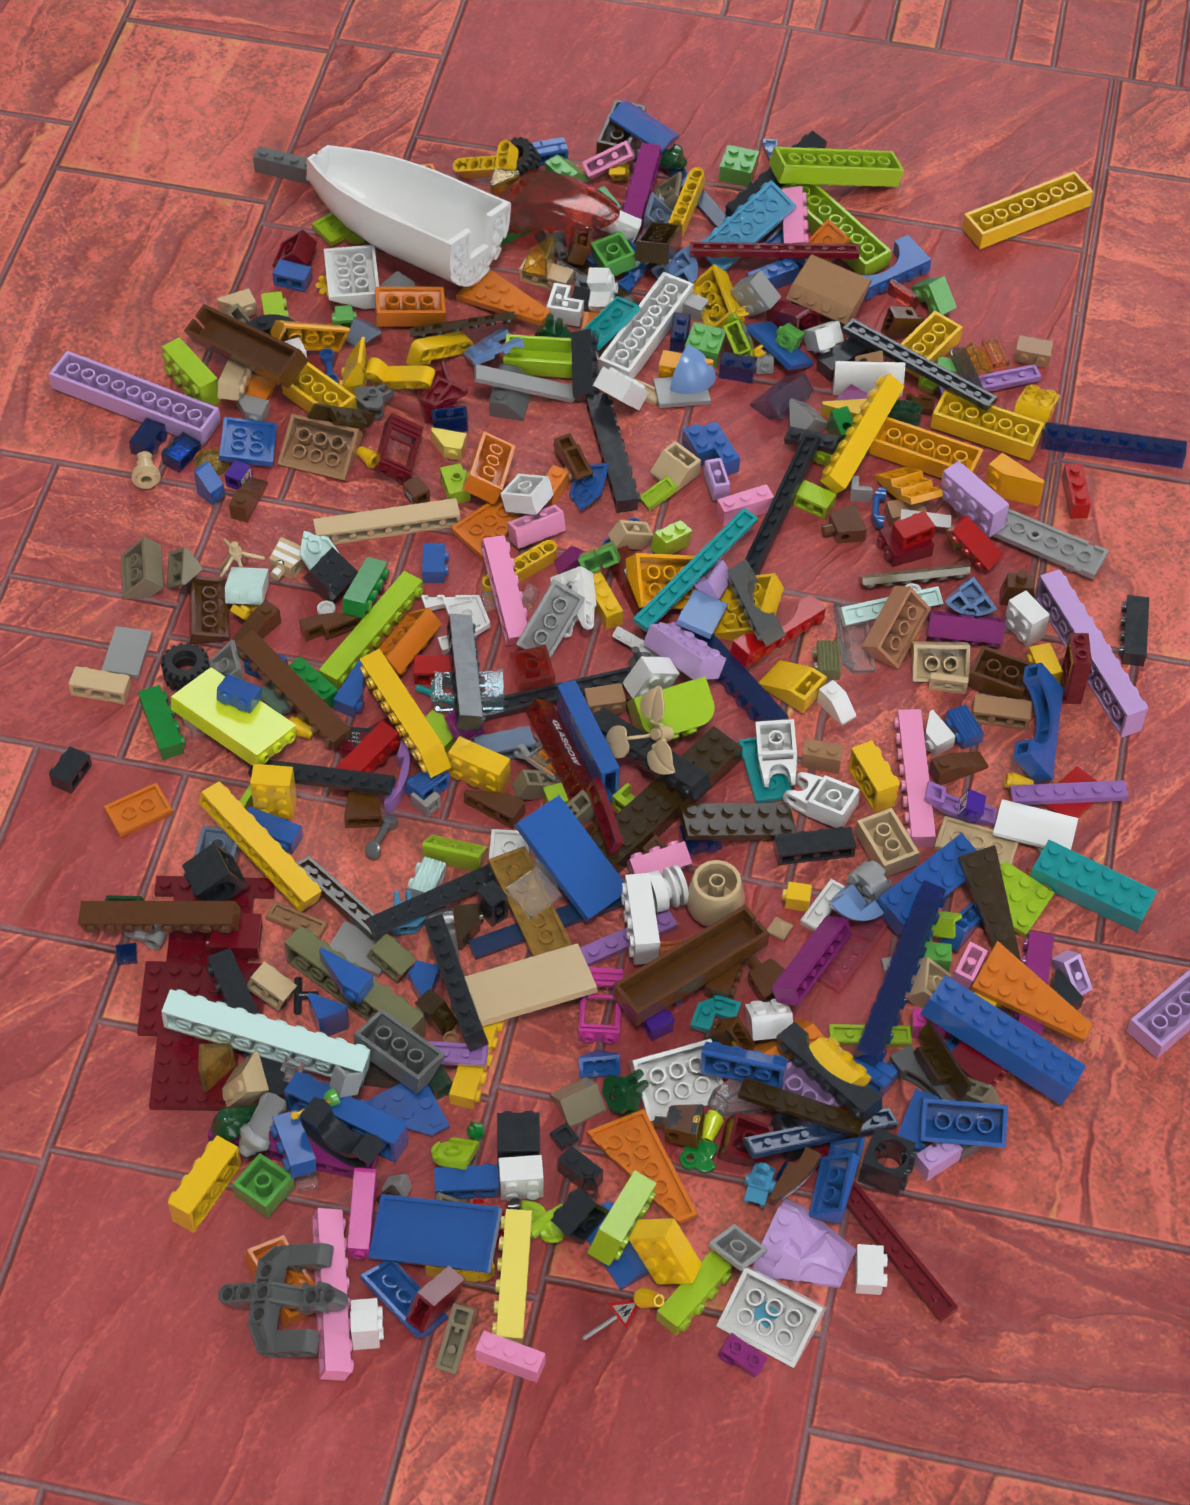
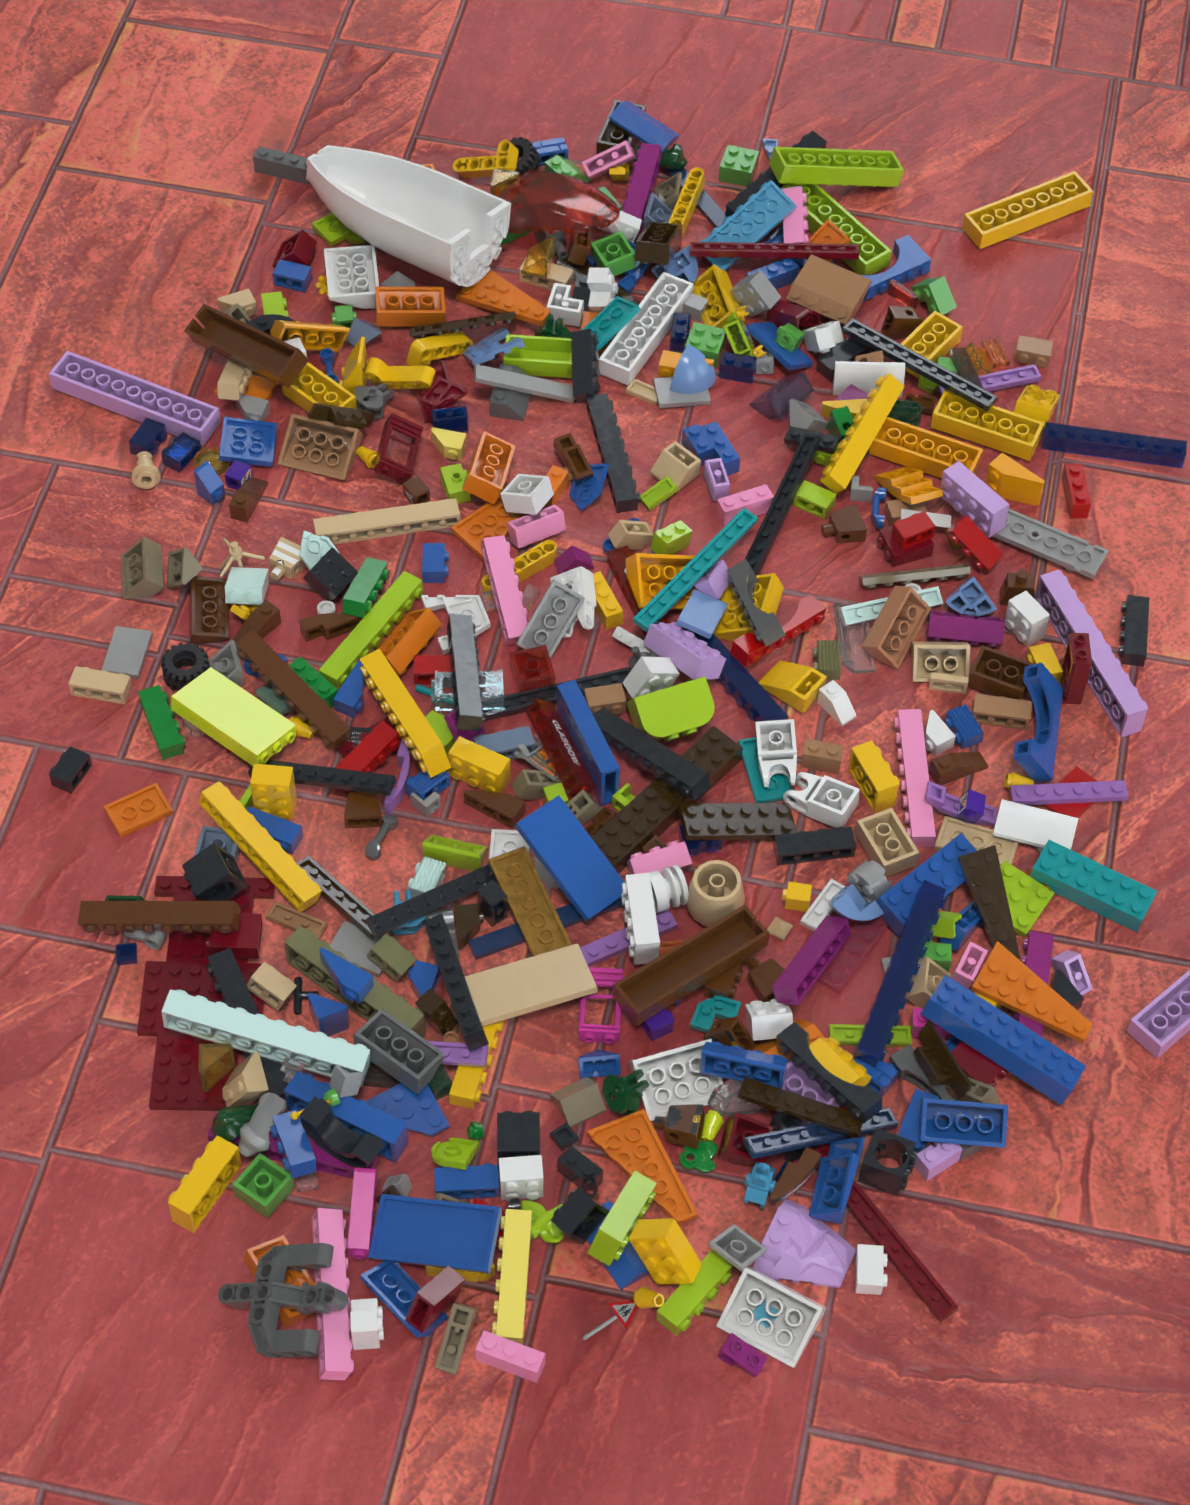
(190, 372): lime piece -> none
(238, 693): blue brick -> none
(533, 892): clear tile -> none
(592, 559): bright green piece -> none
(605, 816): dark red plate -> none
(621, 387): white brick -> none
(660, 758): tan plant -> none

